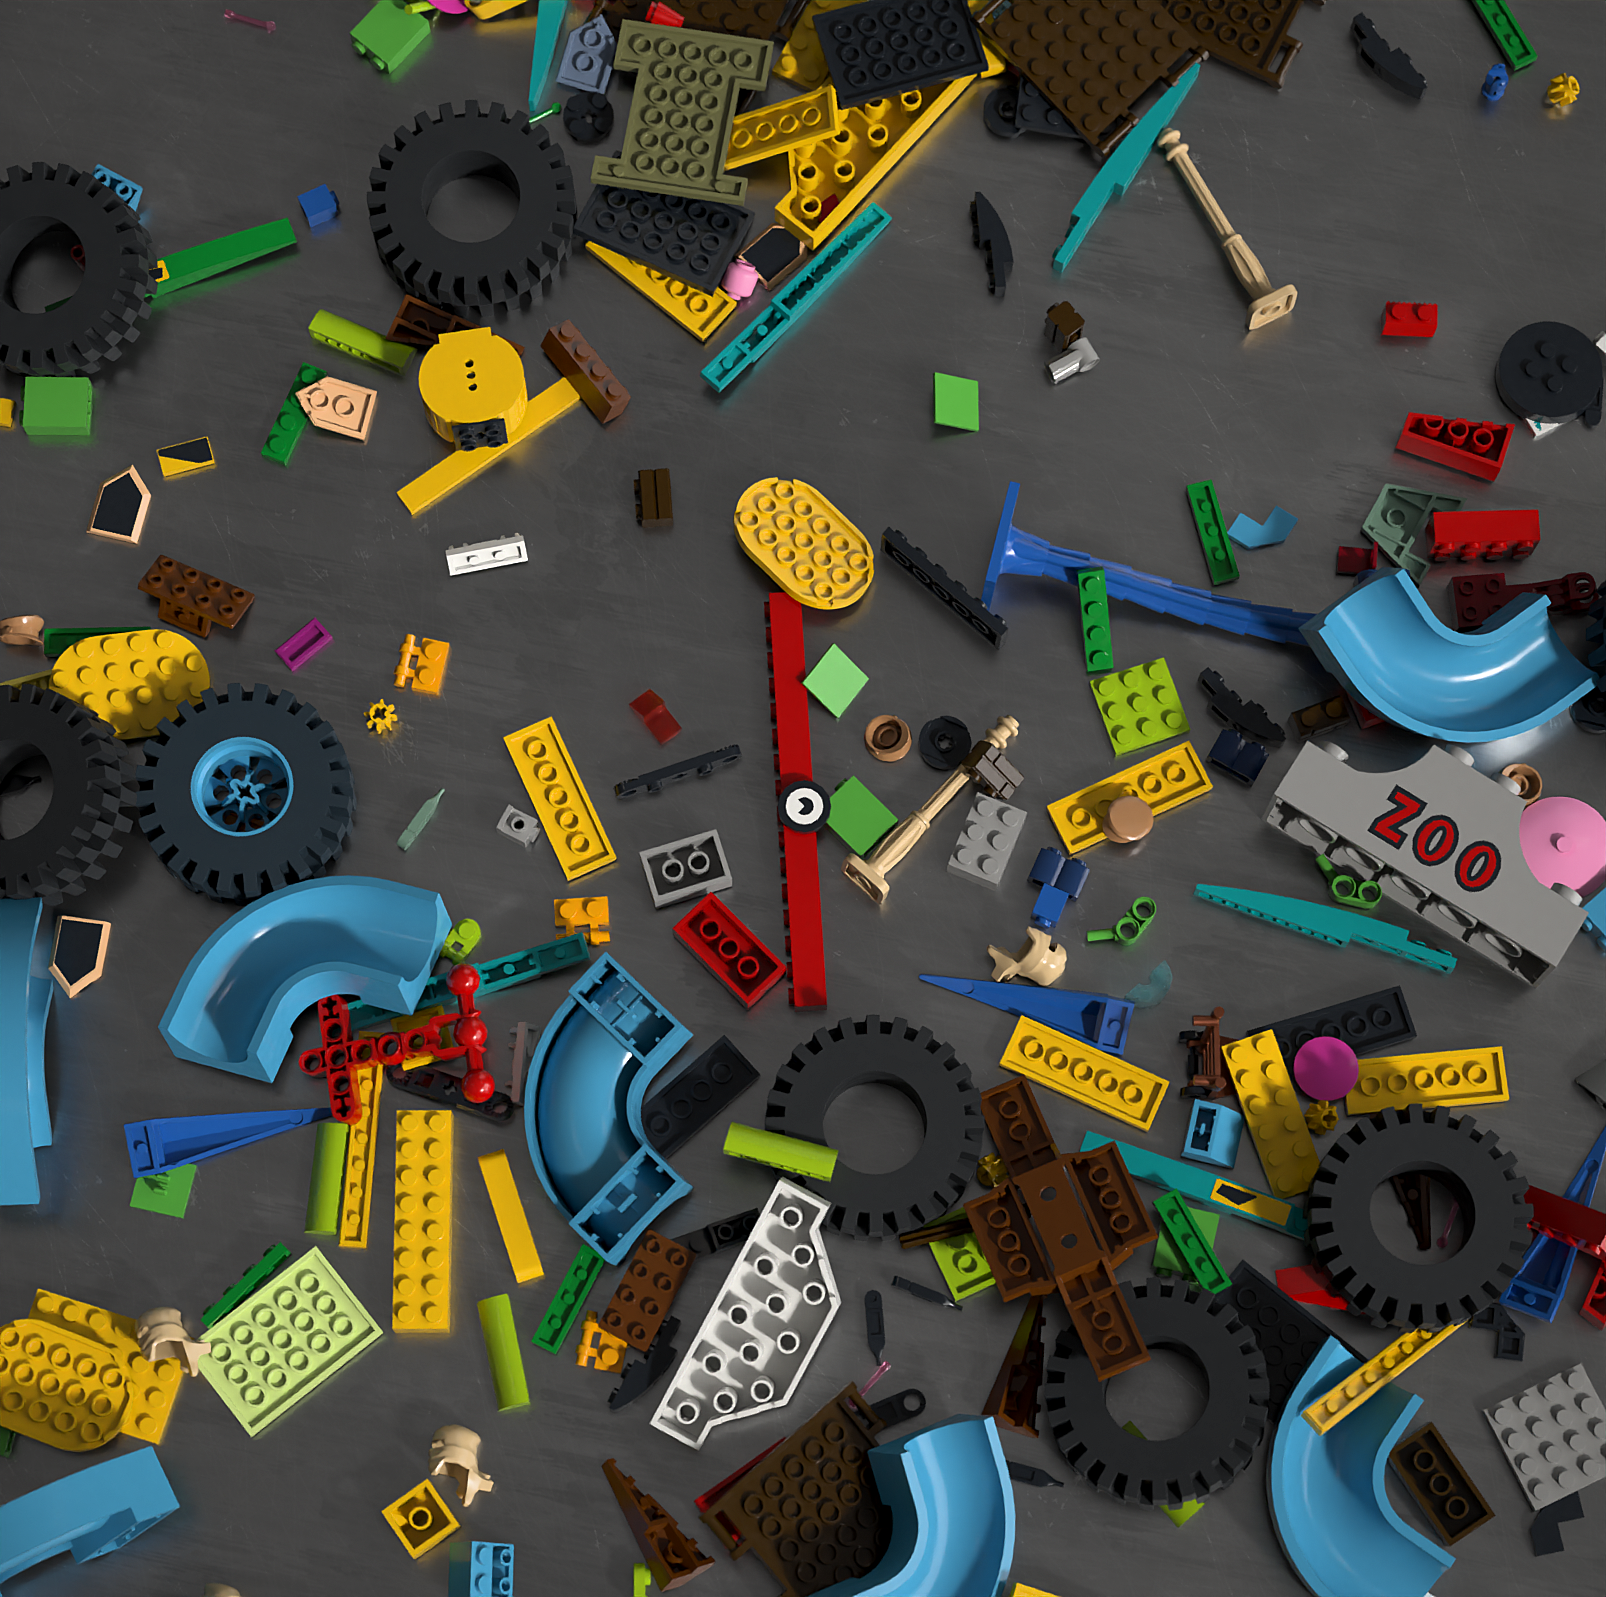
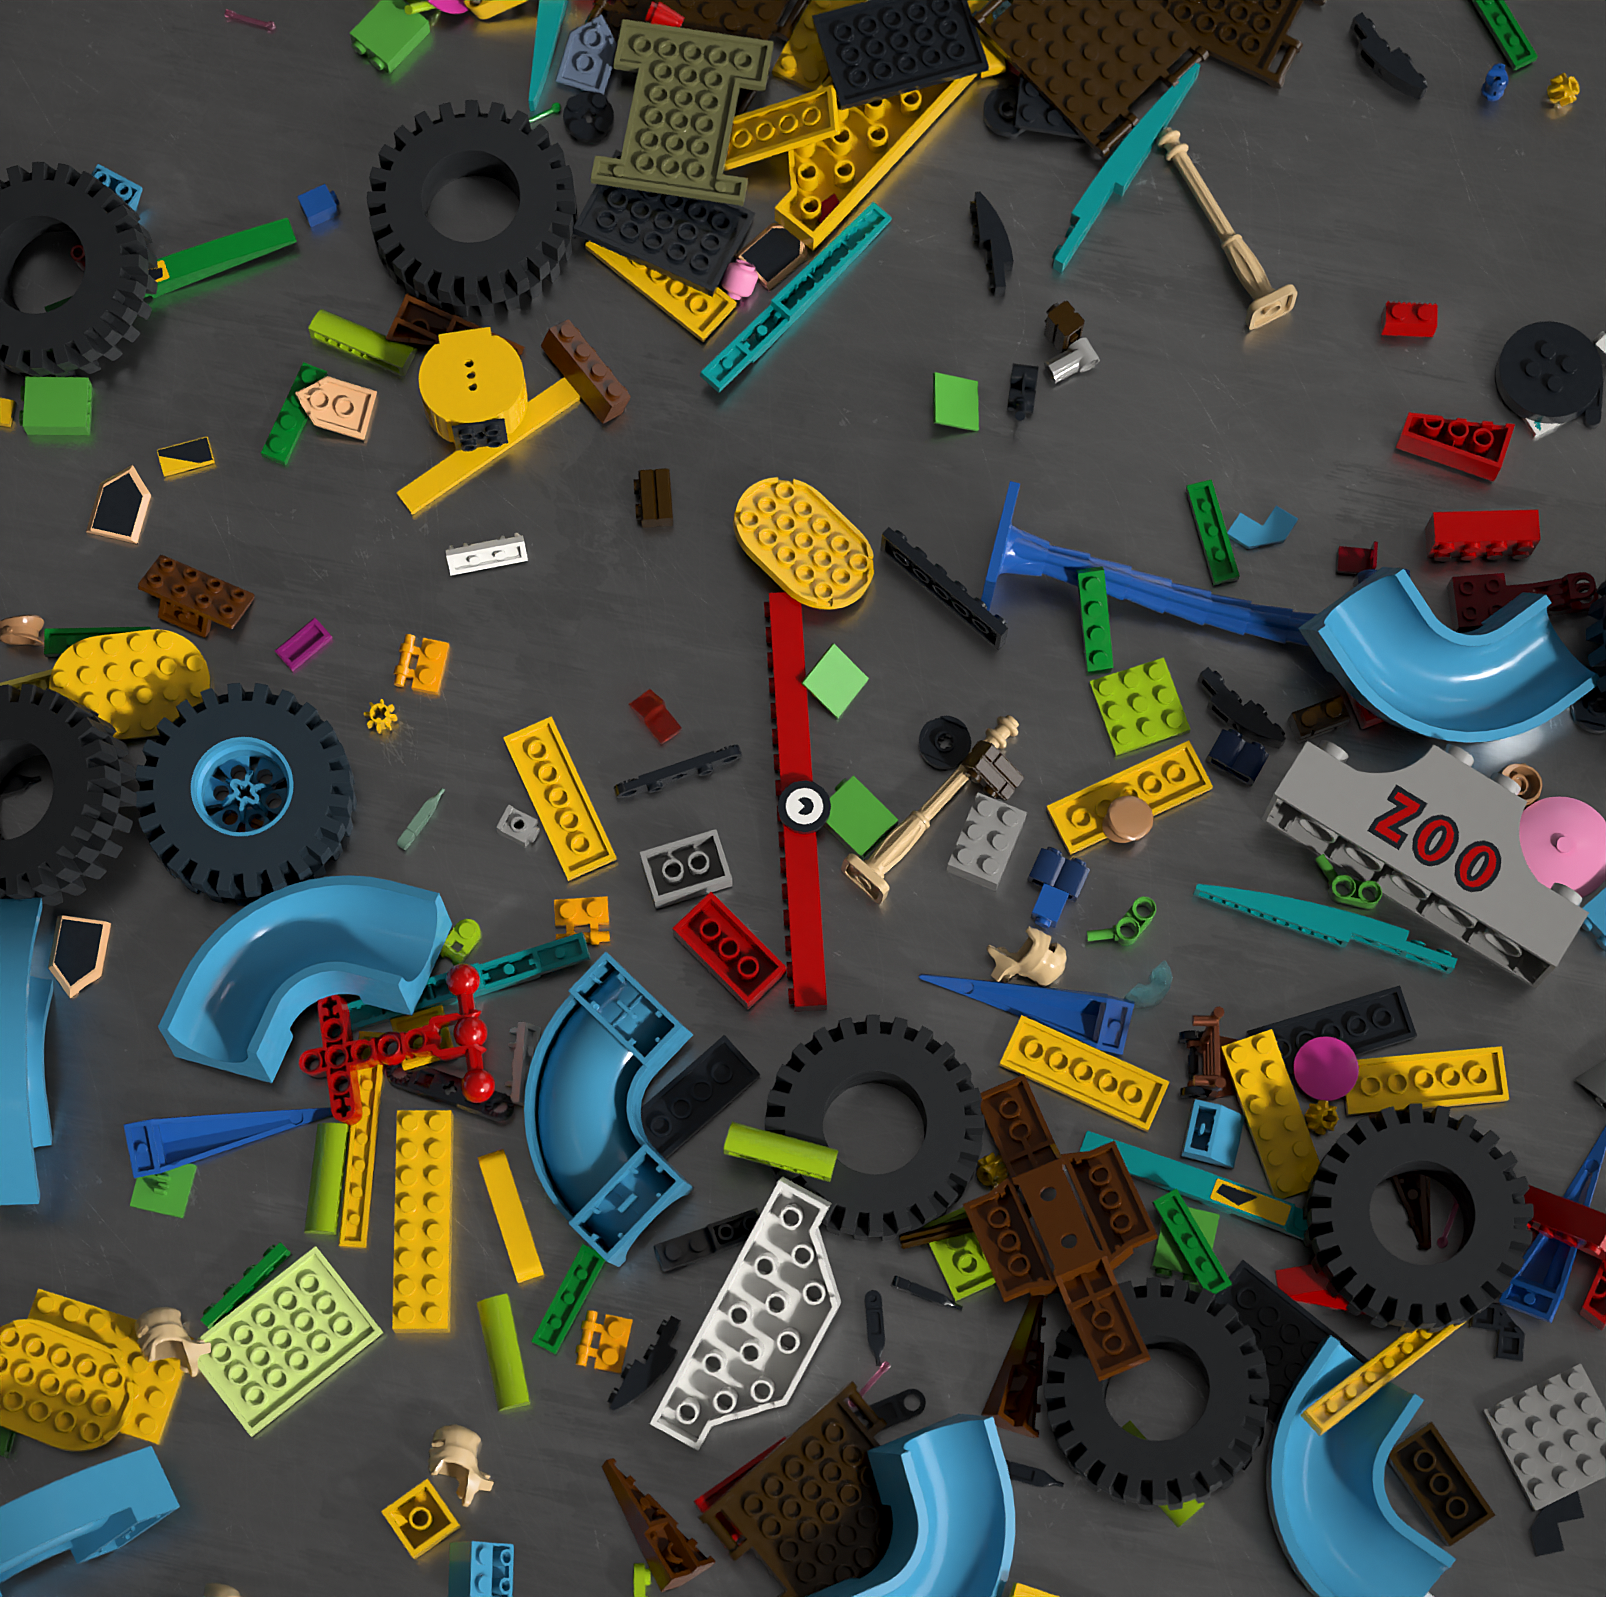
(647, 1290): reddish brown bracket -> none
(887, 738): medium nougat piece -> none
(1022, 390): none -> black beam
(1398, 519): sand green wing -> none

